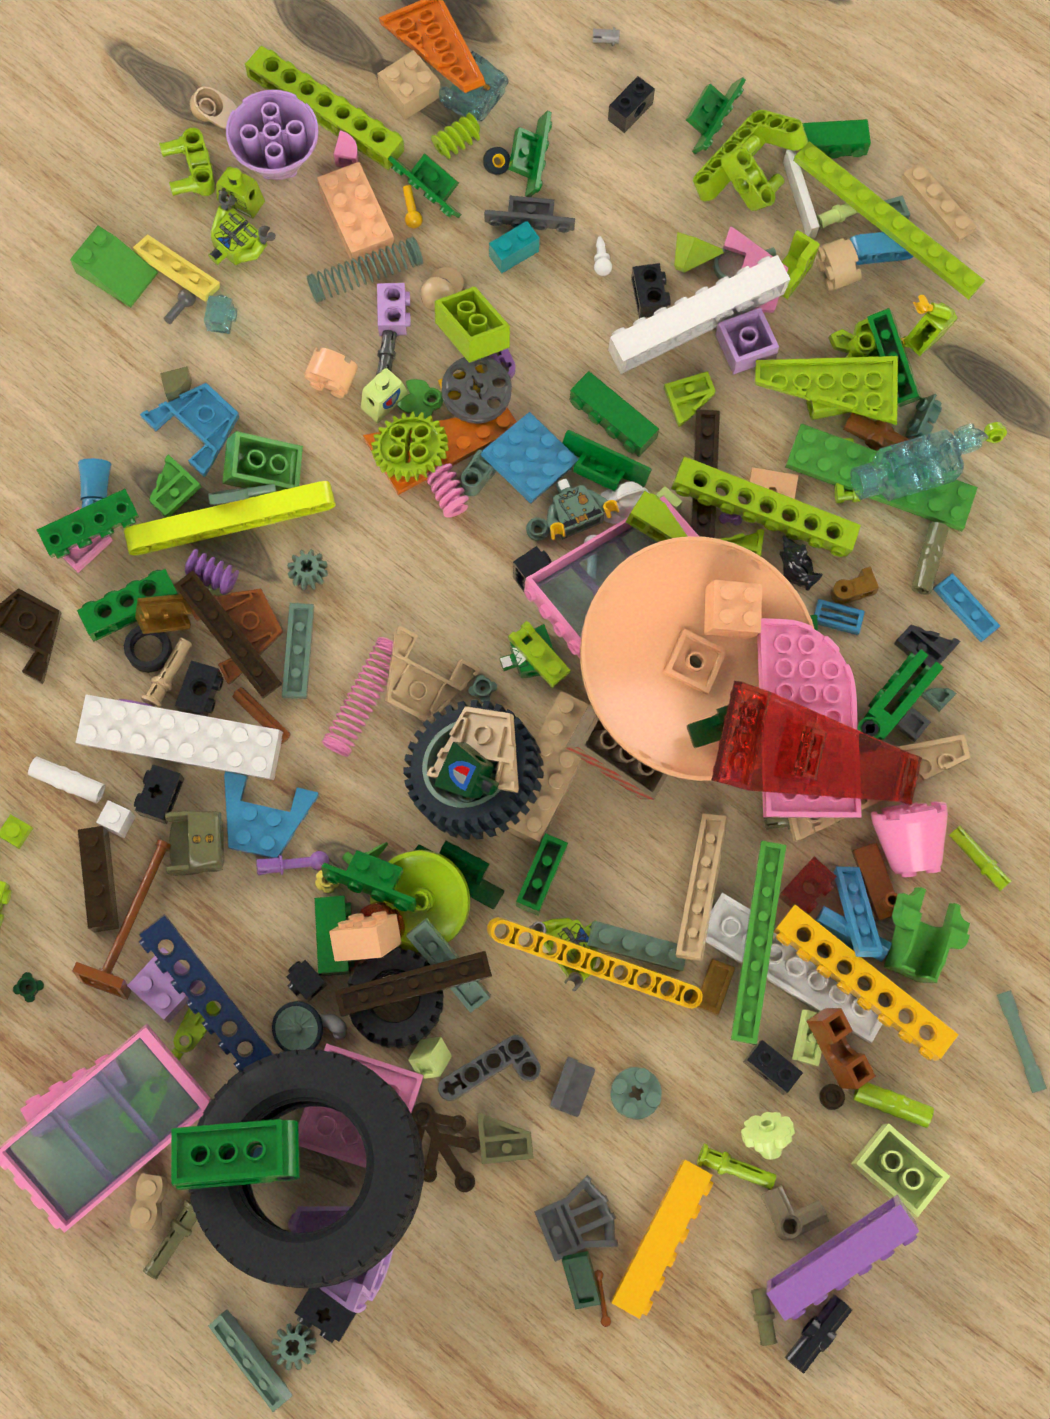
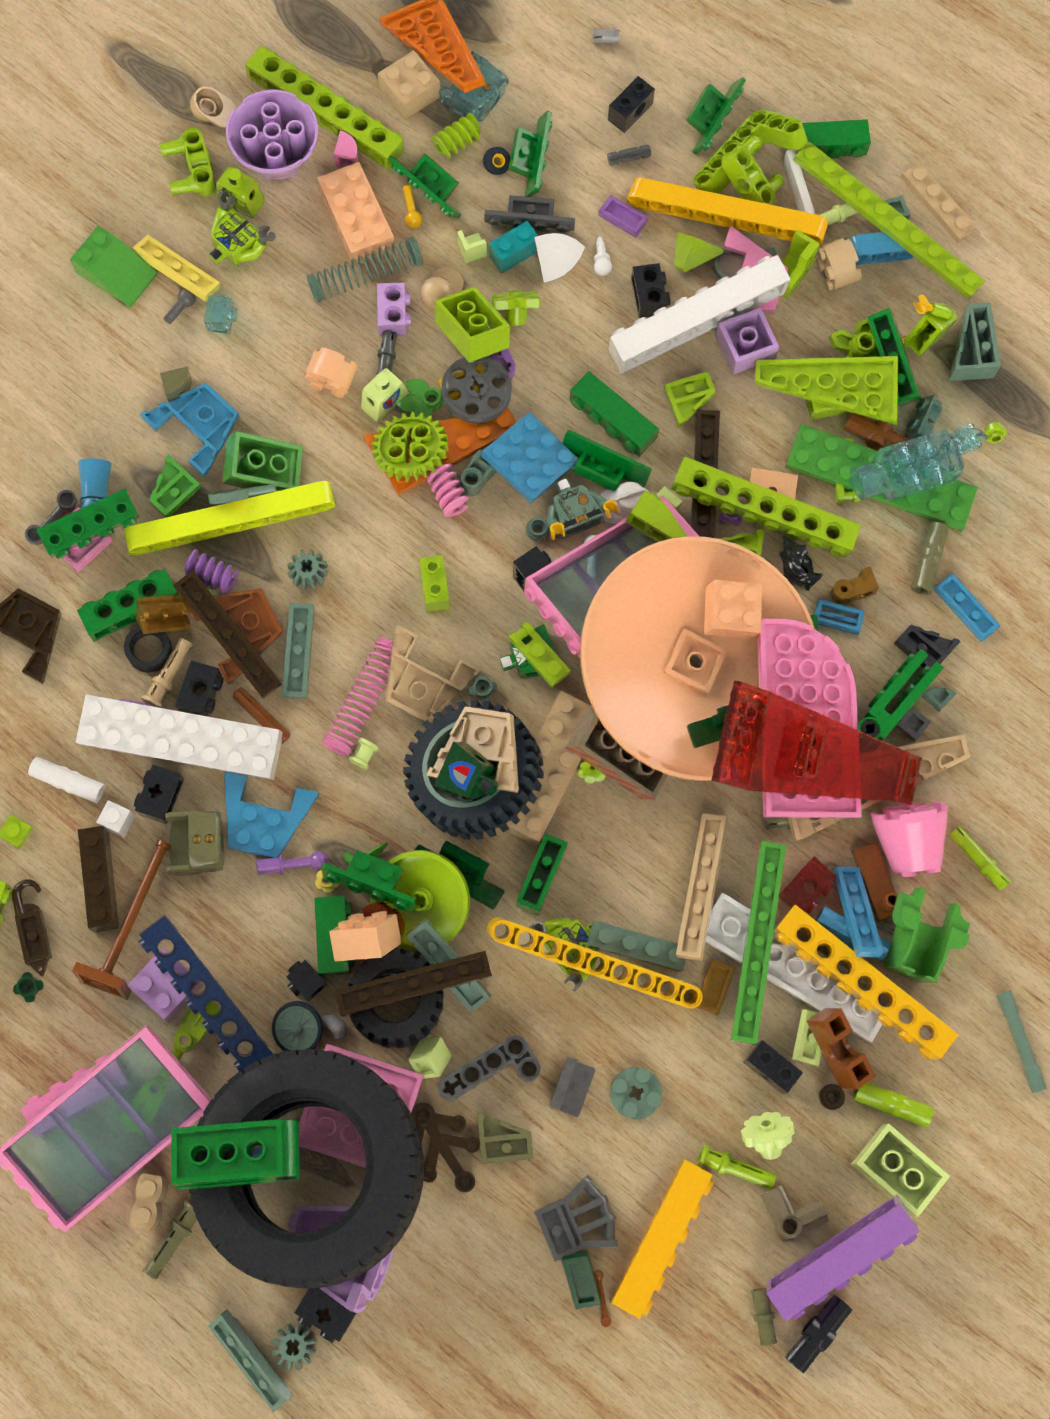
(31, 929): none -> dark brown plate
(66, 503): none -> dark grey bar
(363, 753): none -> yellowish green bush
(434, 583): none -> lime brick
(472, 246): none -> yellowish green panel
(516, 305): none -> lime plant
(557, 254): none -> white sticker
(589, 773): none -> lime plant
(623, 216): none -> medium lavender tile
(629, 155): none -> dark grey axle
(725, 210): none -> yellow beam
(976, 345): none -> sand green wedge

